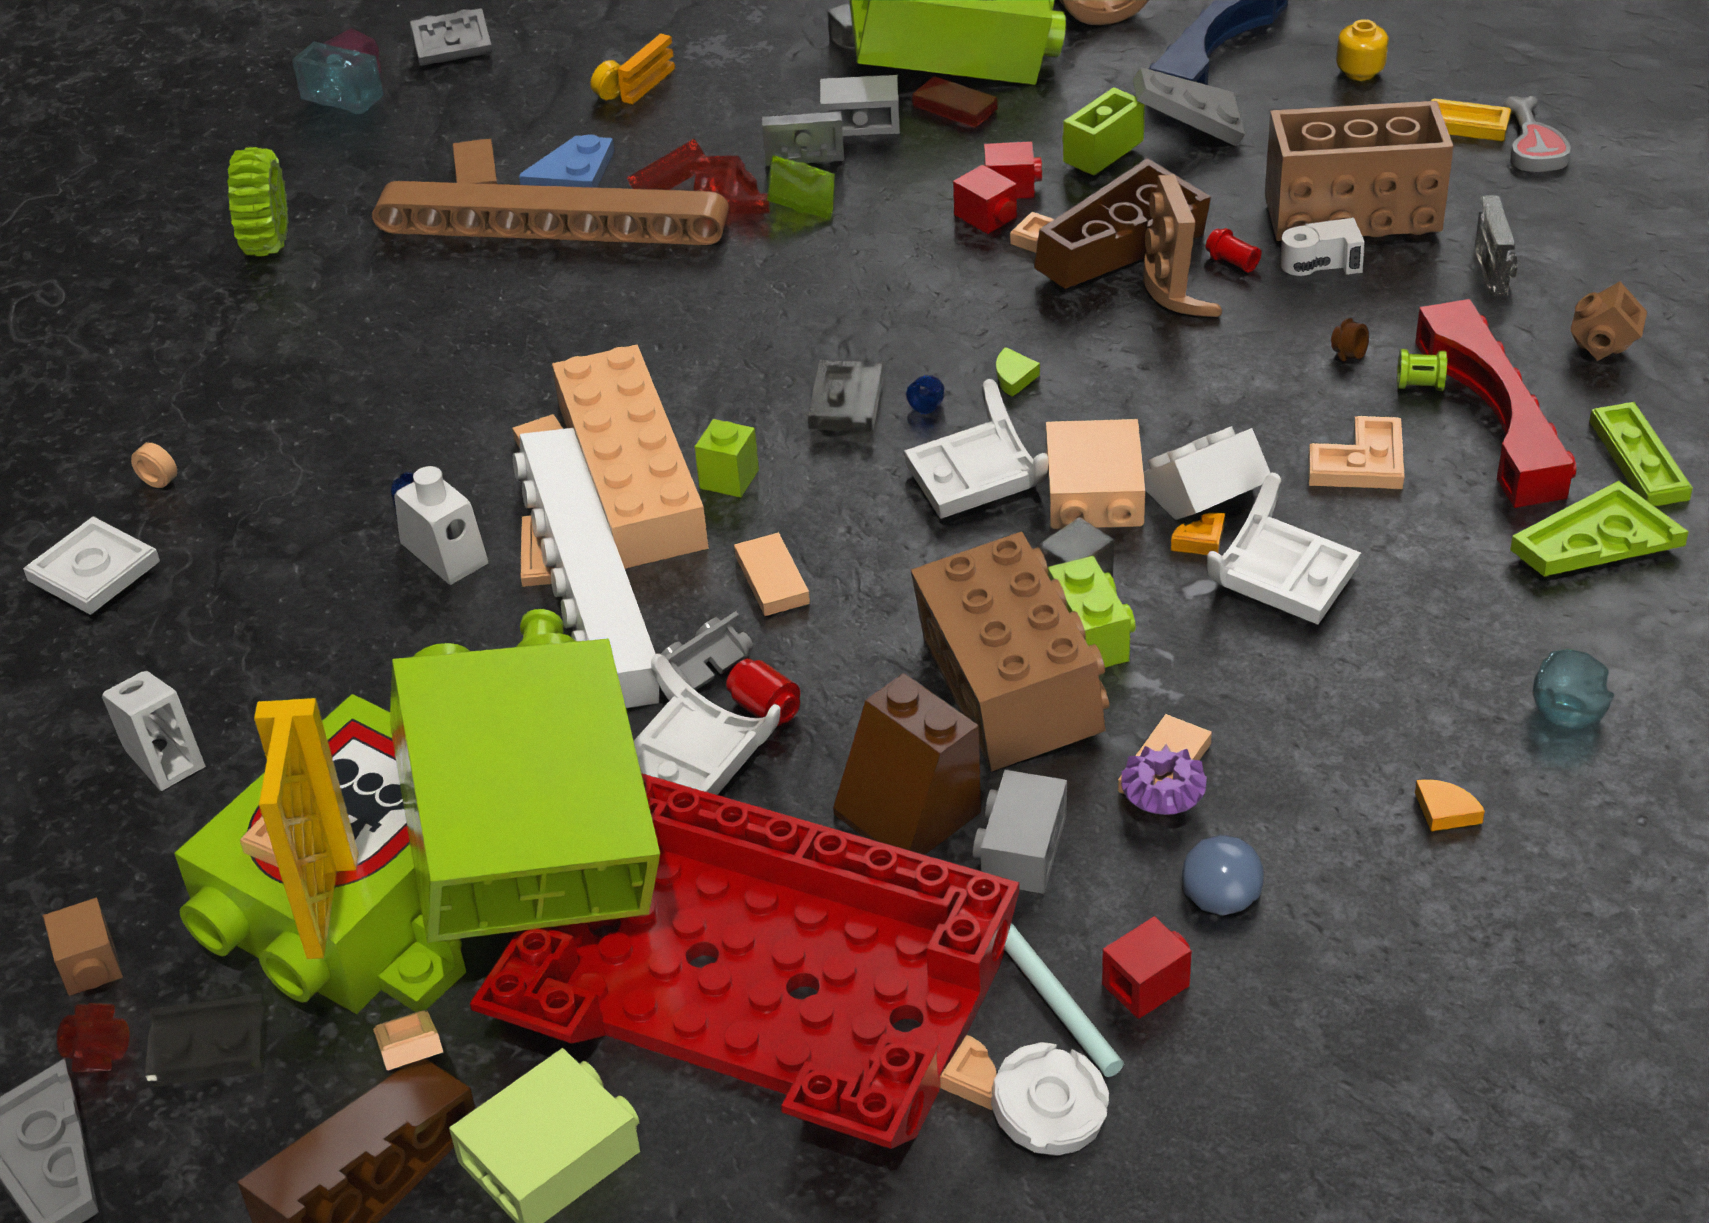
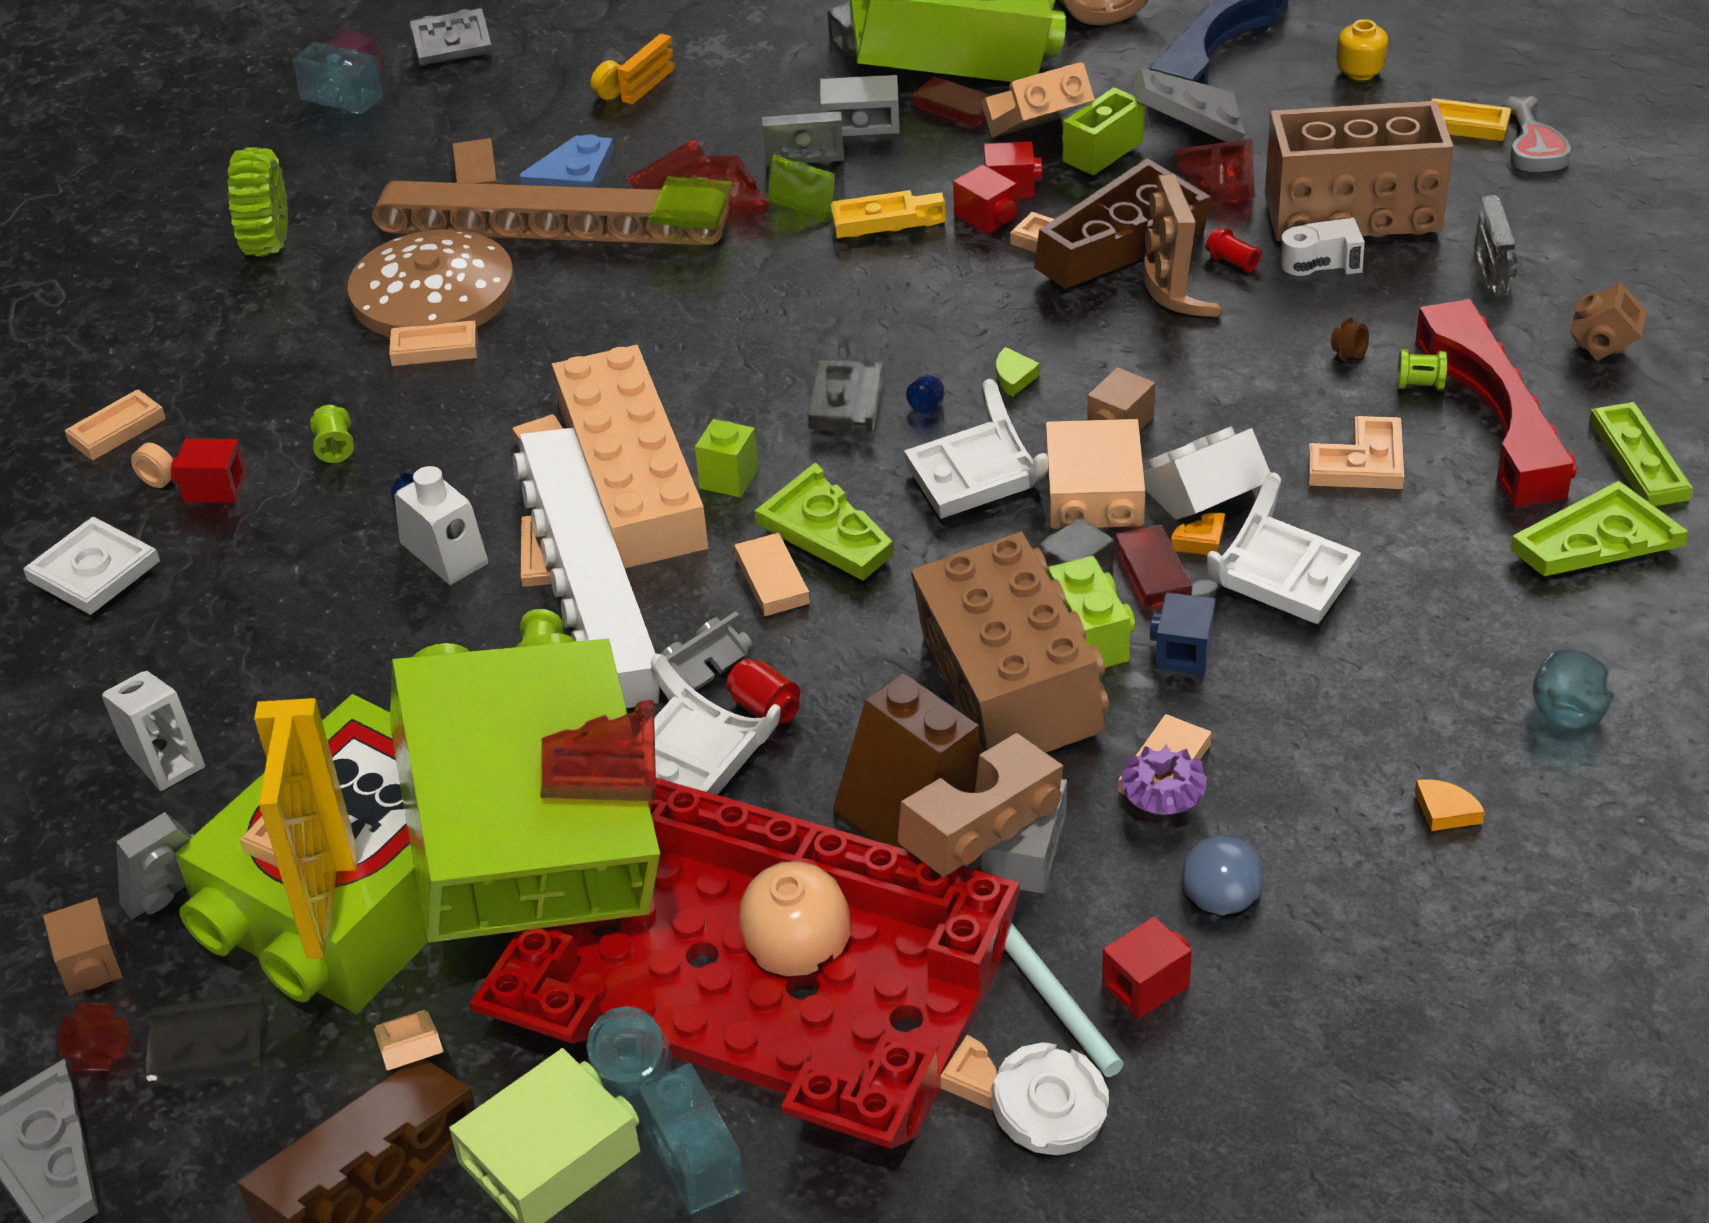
(115, 424): none -> light nougat tile
(149, 867): none -> light grey wing
(209, 470): none -> red brick
(332, 440): none -> lime bush
(423, 970): lime bracket -> none
(431, 281): none -> medium nougat dish
(433, 343): none -> light nougat tile
(602, 759): none -> clear red wing
(628, 1049): none -> clear light blue wheel
(691, 202): none -> clear neon green piece
(691, 1138): none -> clear light blue brick
(794, 918): none -> light nougat cylinder
(824, 524): none -> lime wing
(886, 213): none -> yellow hinge
(954, 826): none -> medium nougat arch
(1038, 99): none -> light nougat panel
(1122, 397): none -> medium nougat brick
(1152, 564): none -> clear red tile
(1183, 633): none -> dark blue brick
(1221, 169): none -> clear red wing

